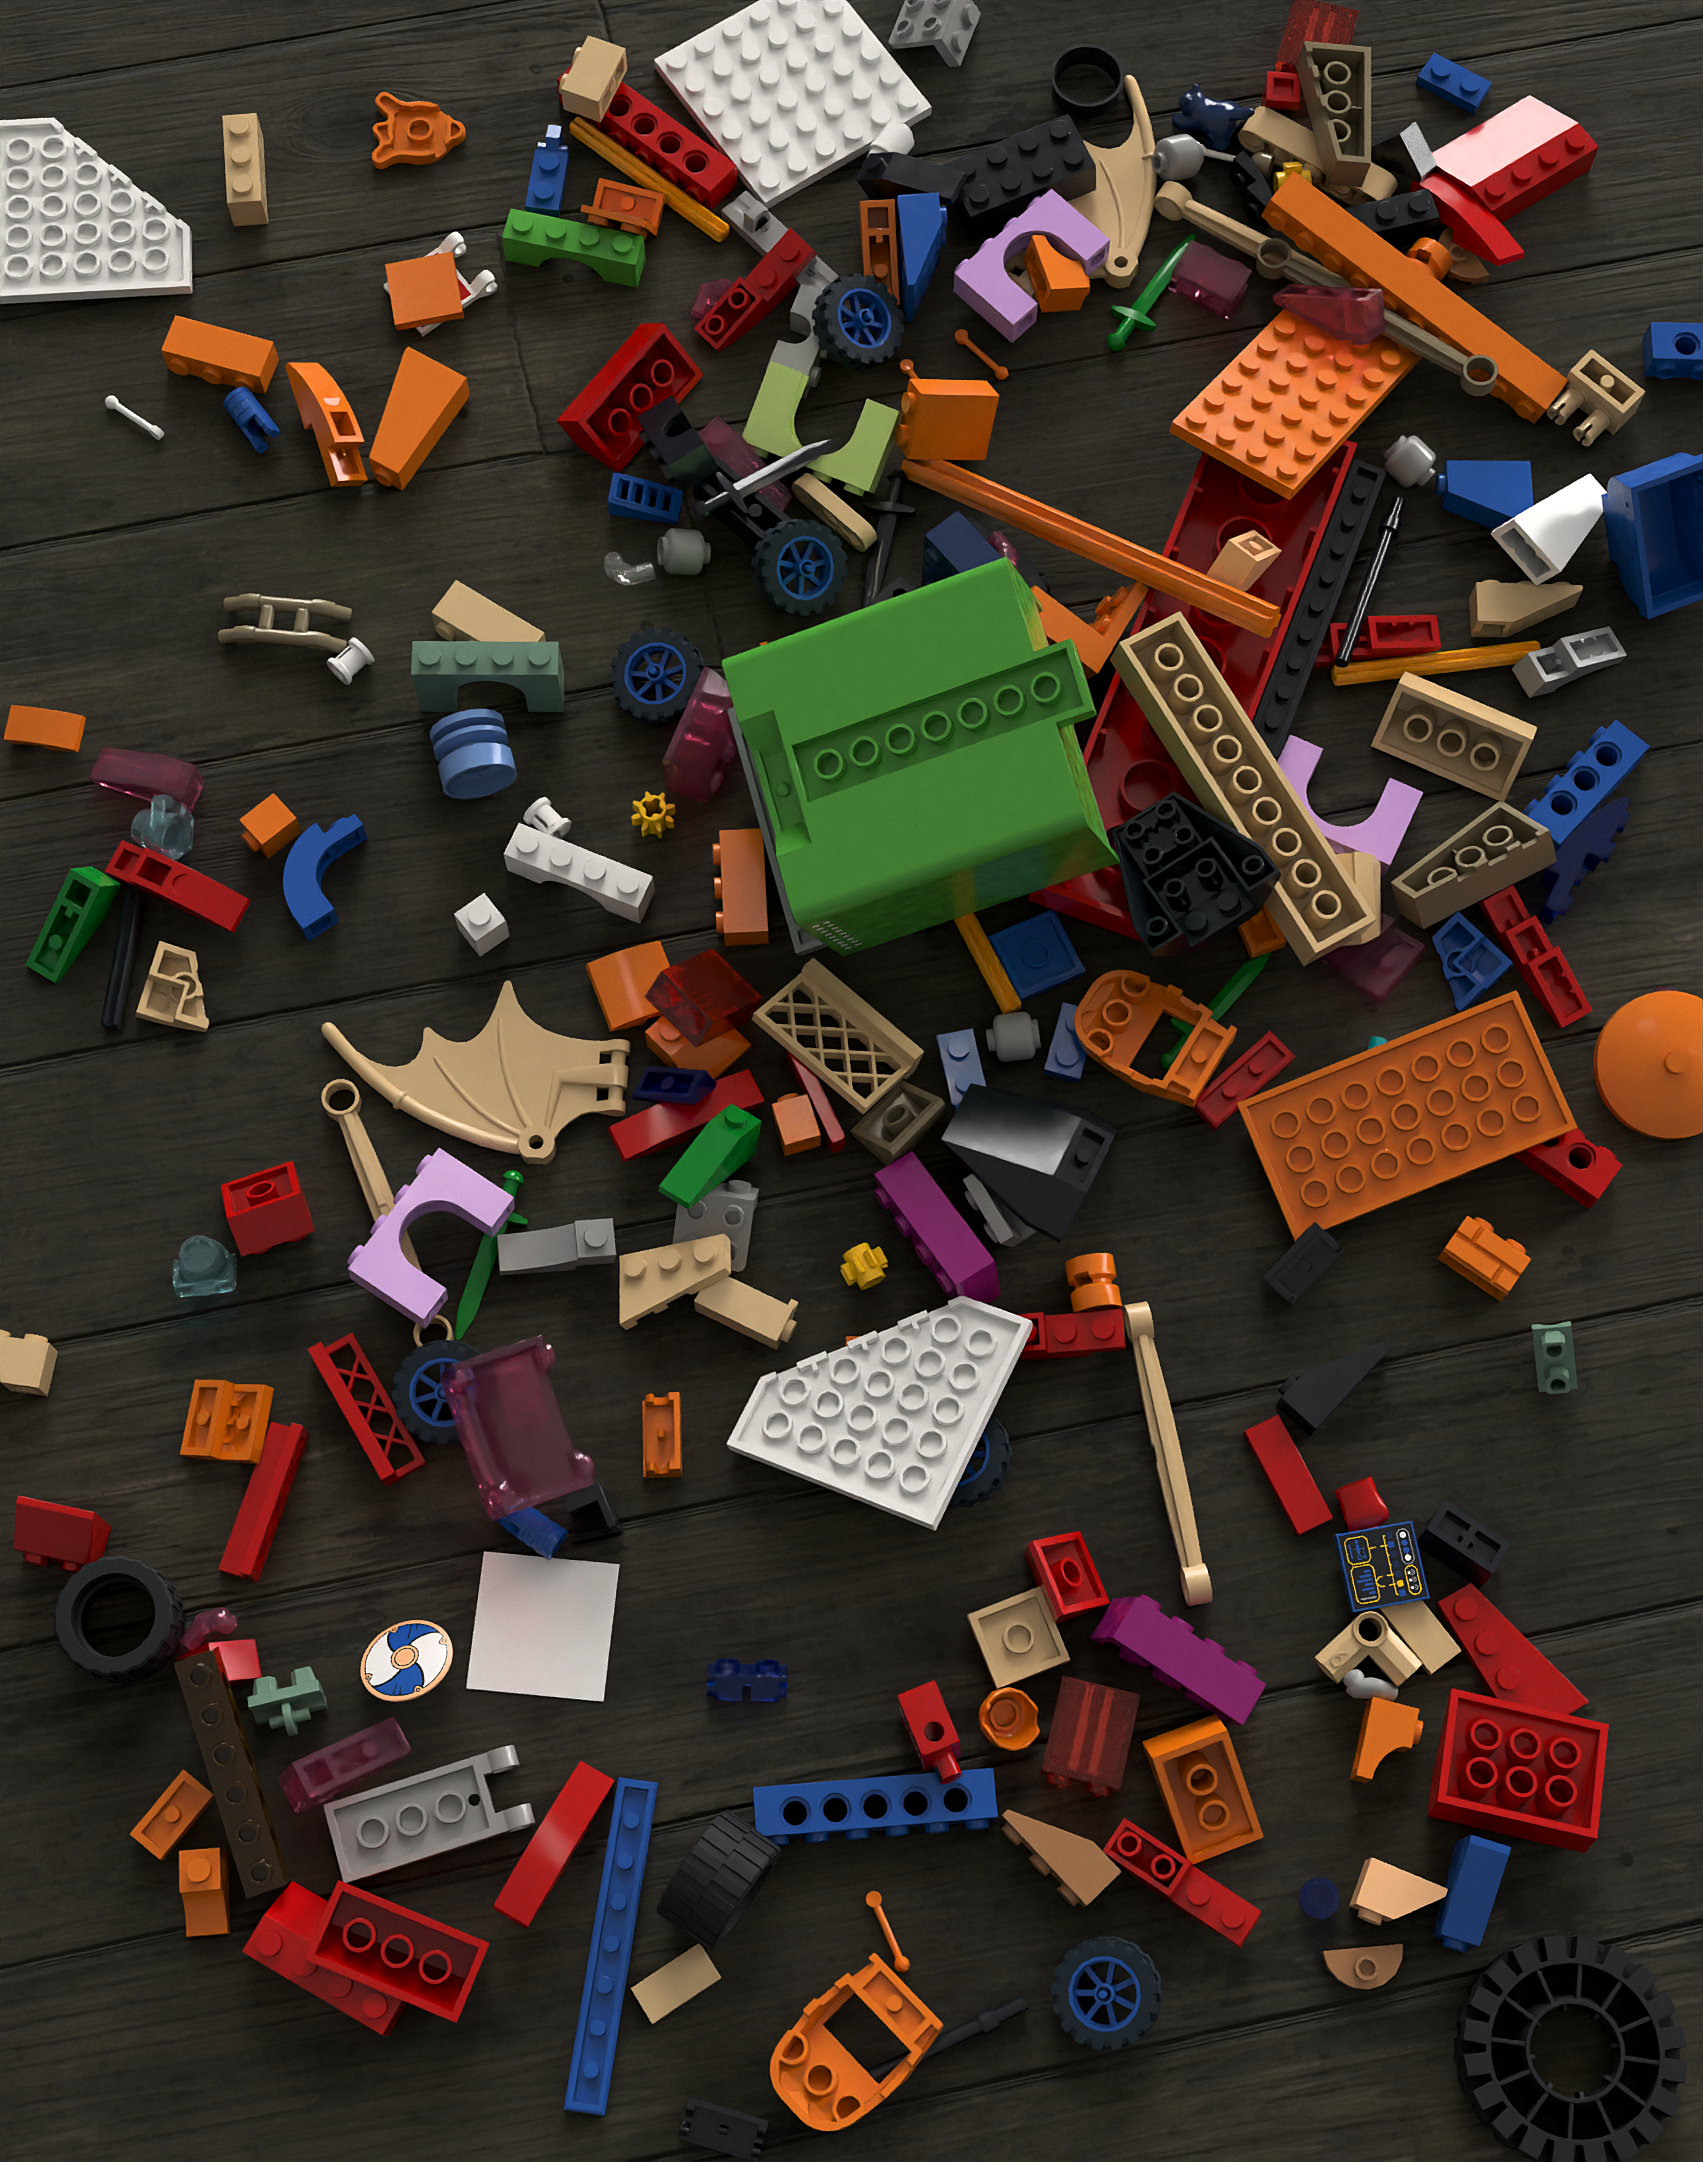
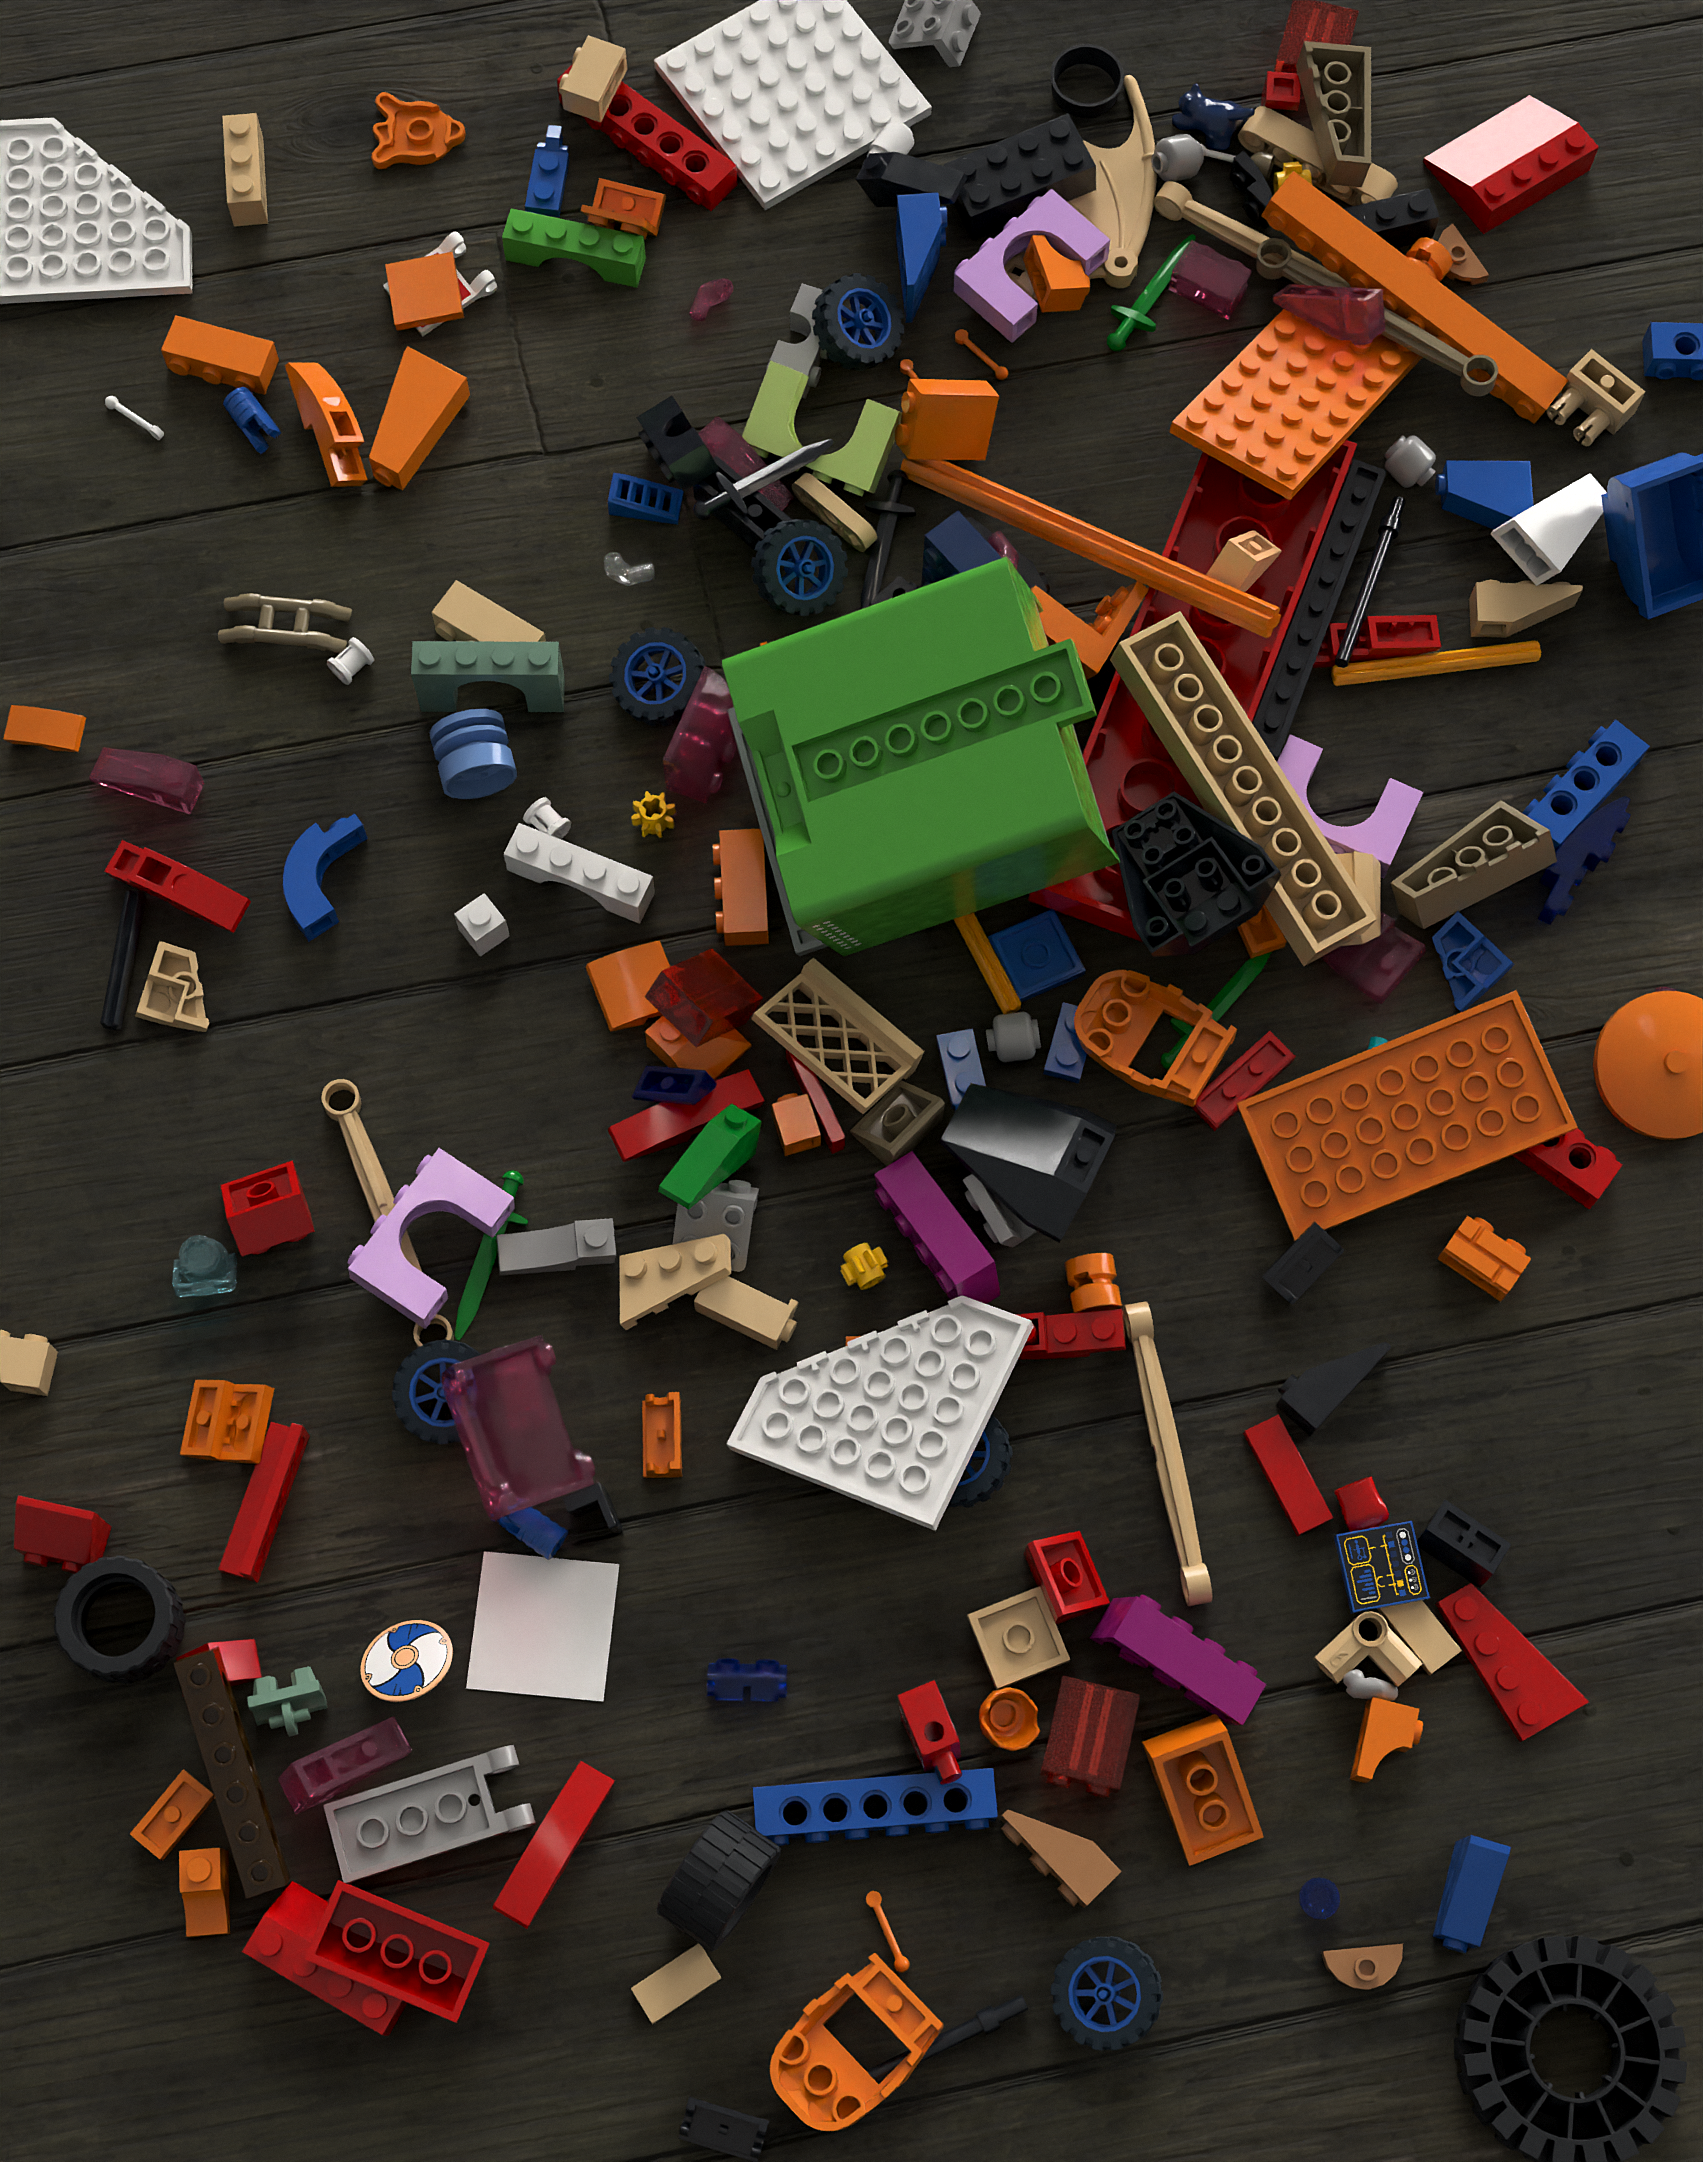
(72, 921): green slope -> none
(162, 831): clear light blue piece -> none
(208, 1622): clear pink arm -> none
(269, 826): orange brick -> none
(352, 1412): red fence -> none
(504, 1084): tan animal -> none
(611, 1947): blue tile -> none
(633, 381): red slope -> none
(649, 178): light orange axle -> none
(683, 551): light grey head -> none
(747, 214): light grey hinge -> none
(757, 294): red slope -> none
(879, 242): orange slope -> none
(1182, 1883): red slope -> none
(1390, 1892): light nougat slope -> none
(1405, 153): black slope -> none
(1453, 83): blue plate -> none
(1454, 736): tan slope -> none
(1471, 221): red slope -> none
(1519, 1771): red slope -> none
(1534, 957): red slope -> none
(1554, 1357): sand green hips -> none
(1567, 660): light grey slope -> none

